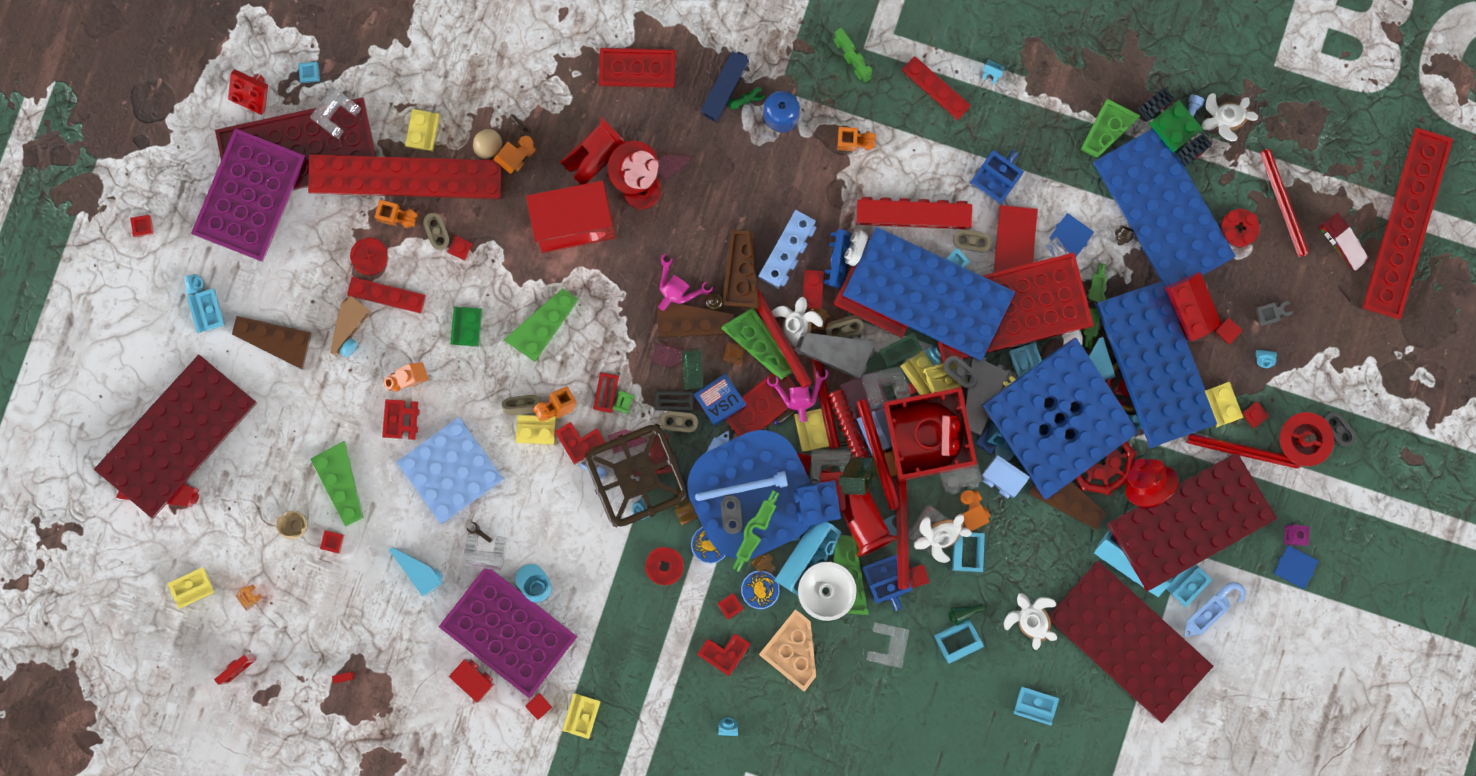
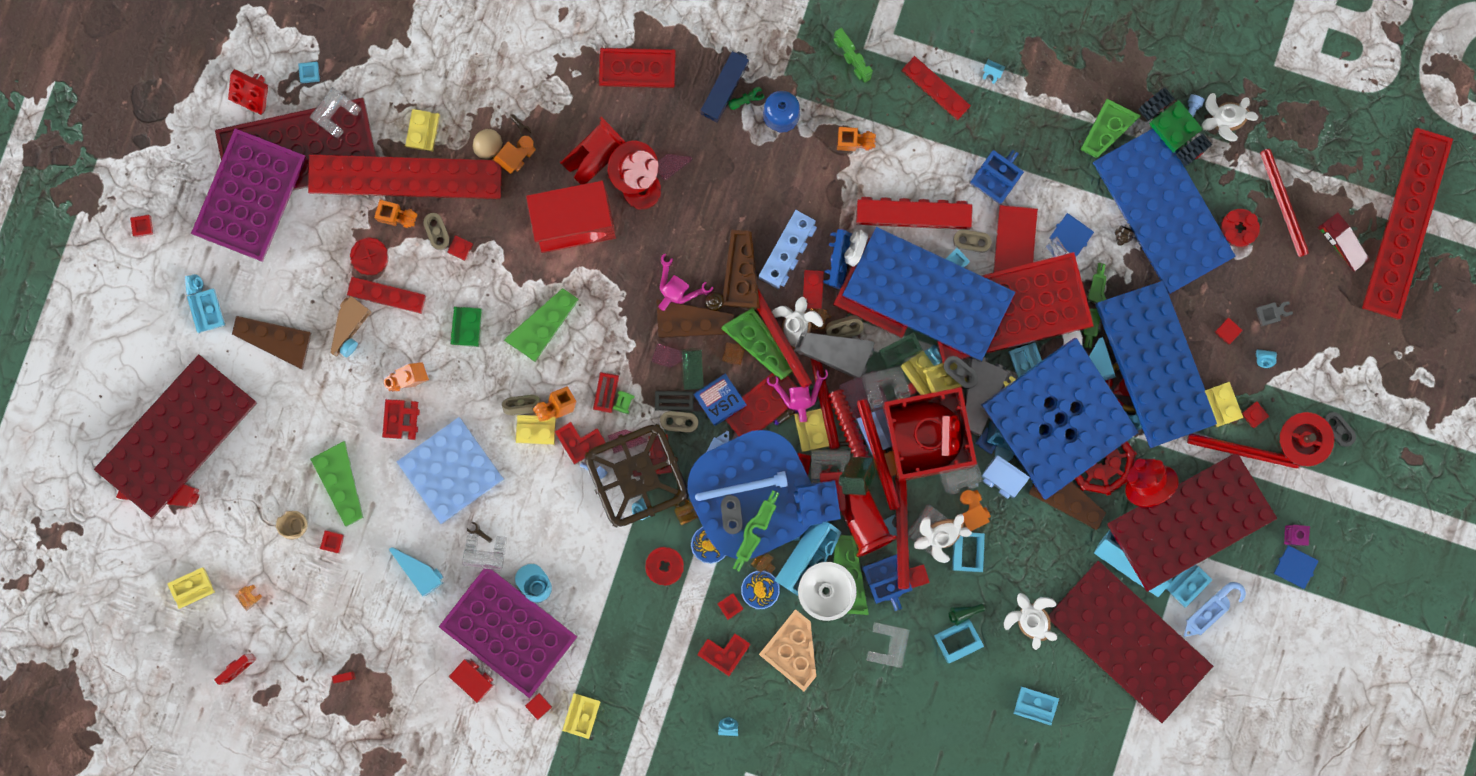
(1193, 306): red slope -> none

